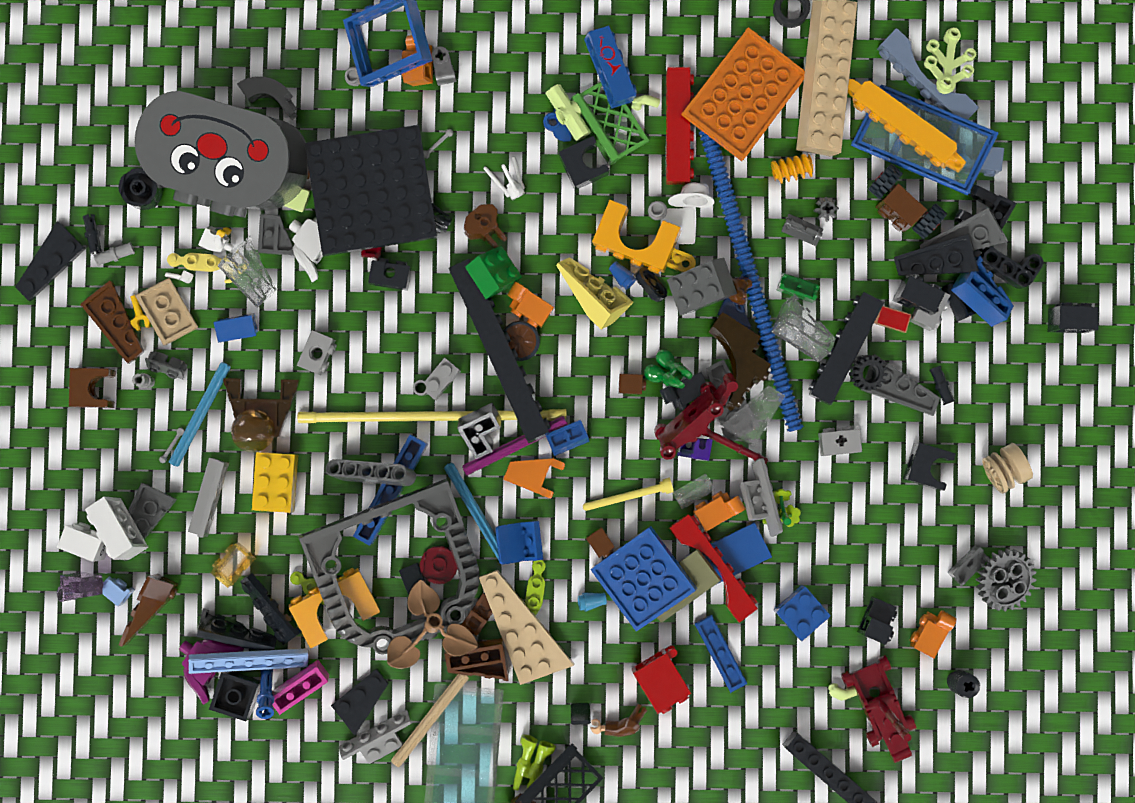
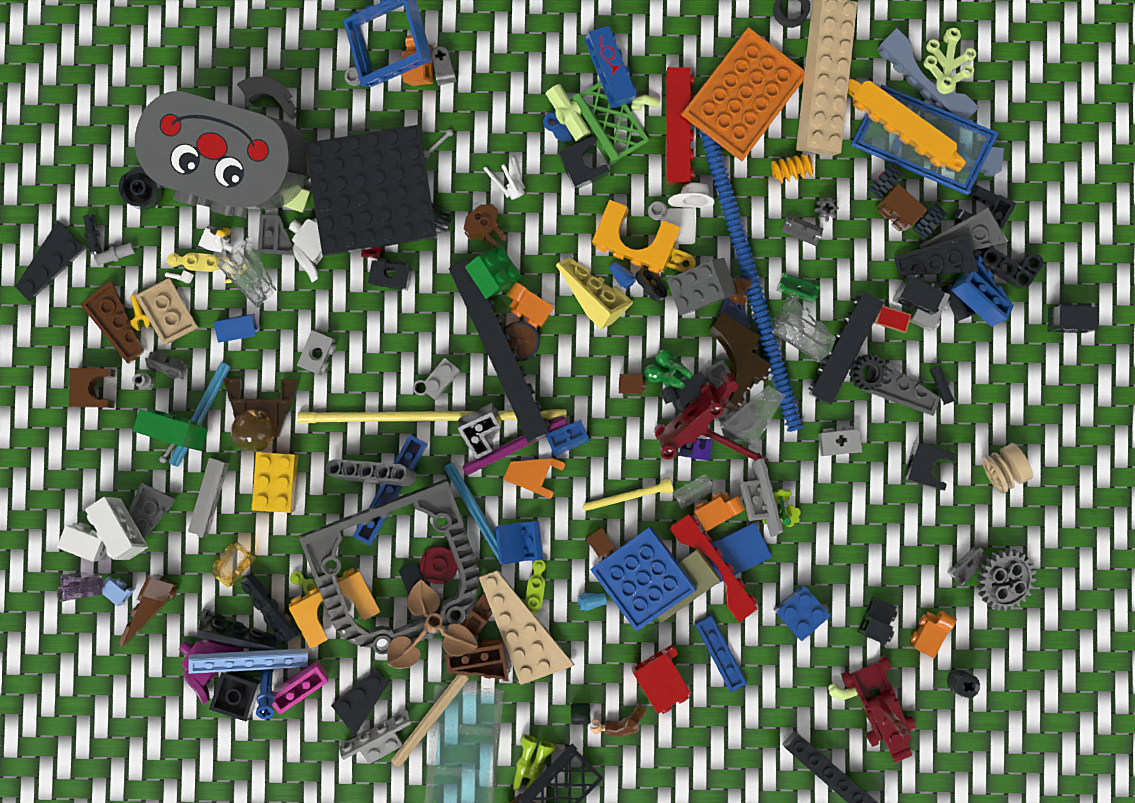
(170, 428): none -> green brick

